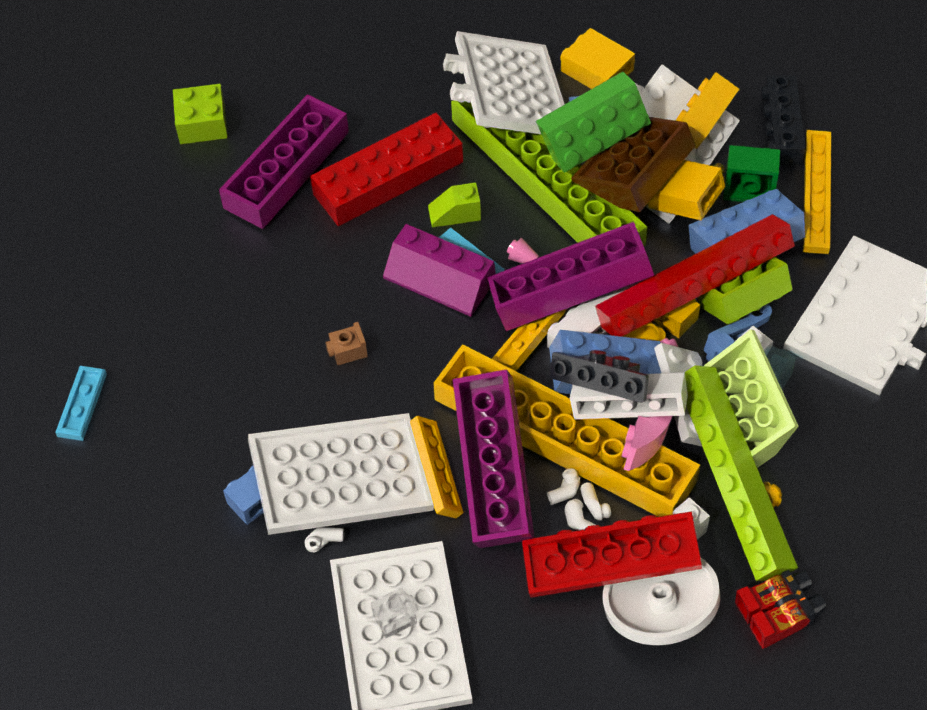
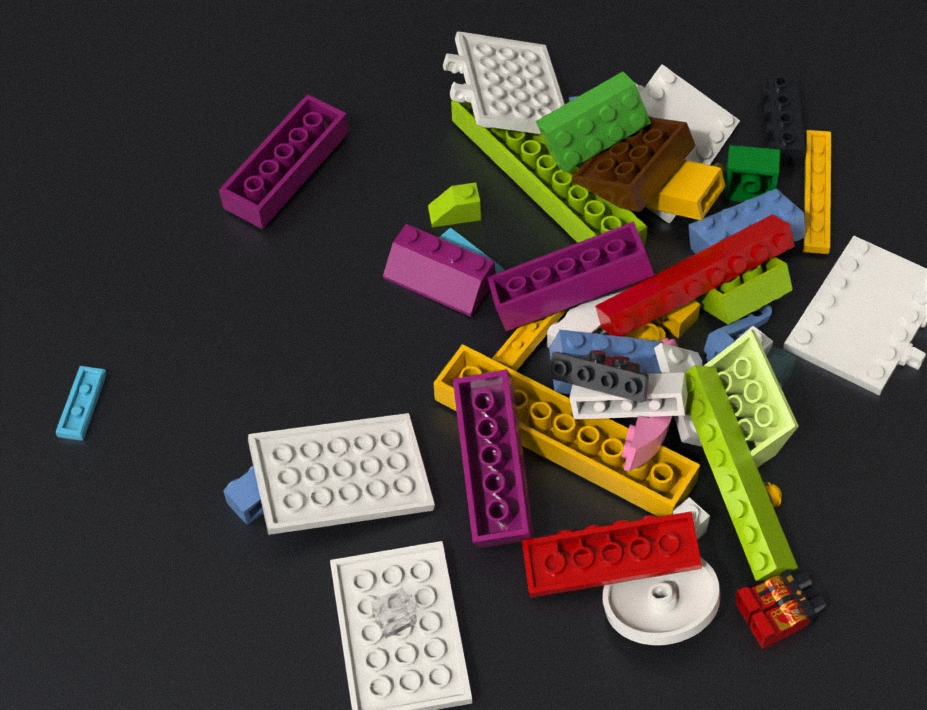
(200, 113): lime brick -> none
(322, 536): white arm -> none
(347, 344): medium nougat brick -> none
(387, 169): red brick -> none
(436, 467): yellow plate -> none
(521, 252): bright pink cone -> none
(568, 487): white arm -> none
(575, 516): white arm -> none
(592, 503): white arm -> none
(596, 59): yellow brick -> none
(707, 107): yellow brick -> none

